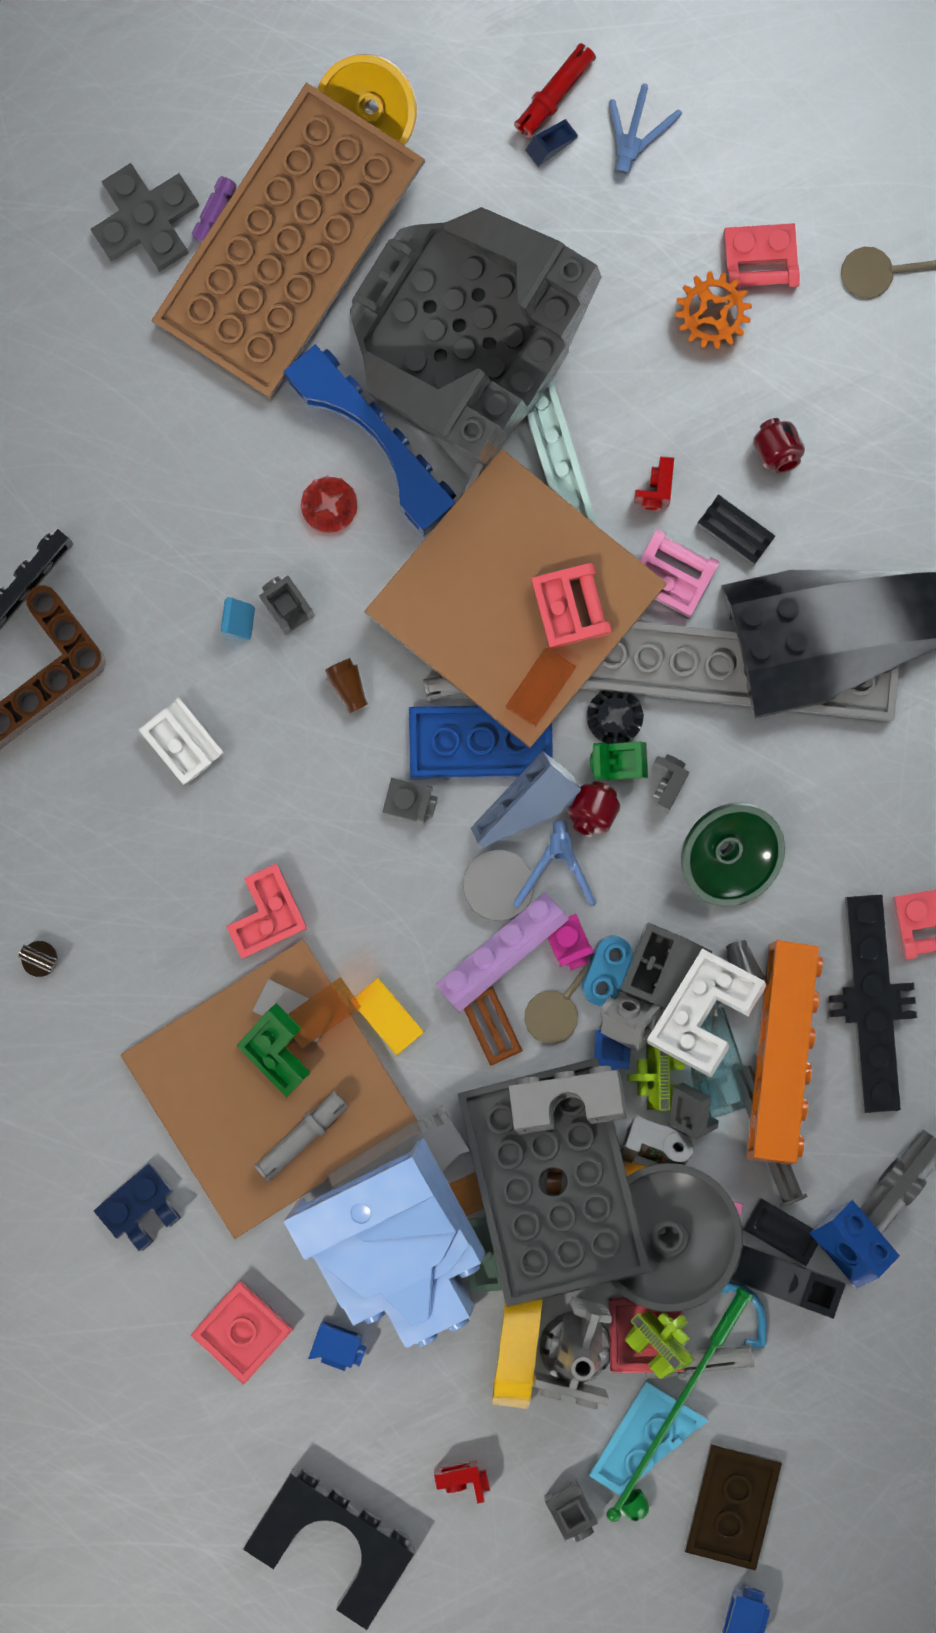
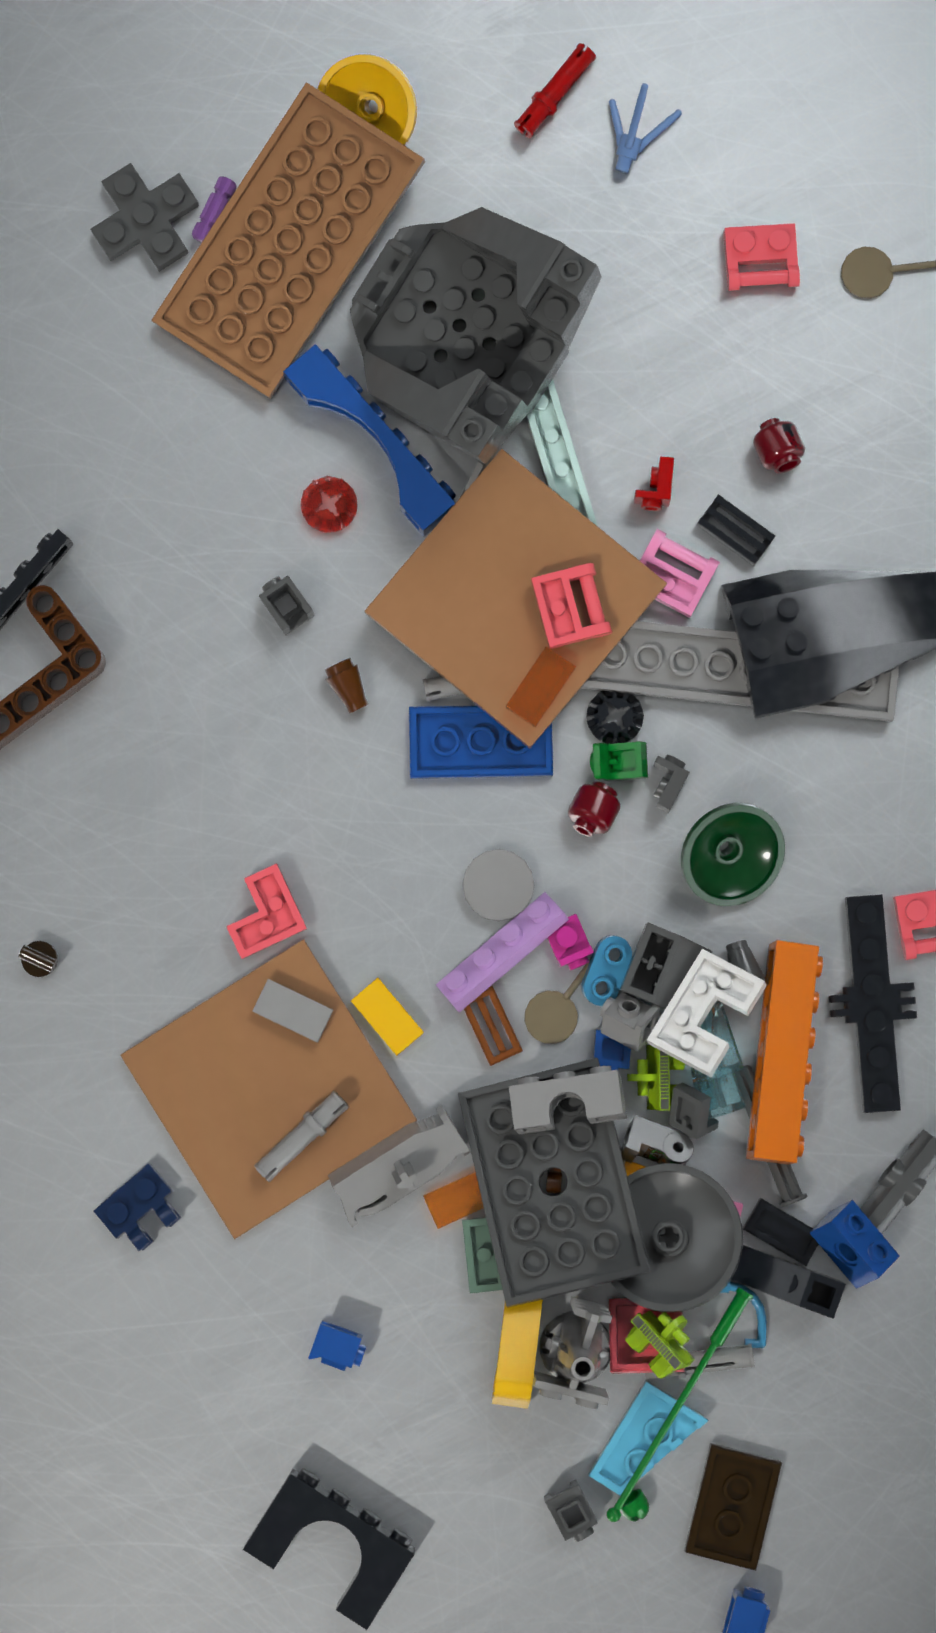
(181, 741): white plate -> none
(237, 619): dark azure slope -> none
(242, 1332): coral plate -> none
(267, 1050): green plate -> none
(324, 1011): clear orange tile -> none
(393, 1246): light blue panel -> none
(409, 801): dark grey bracket -> none
(456, 1477): red bracket -> none
(531, 799): sand blue slope -> none
(550, 142): dark blue piece -> none
(559, 849): medium blue plant -> none
(705, 295): orange gear -> none

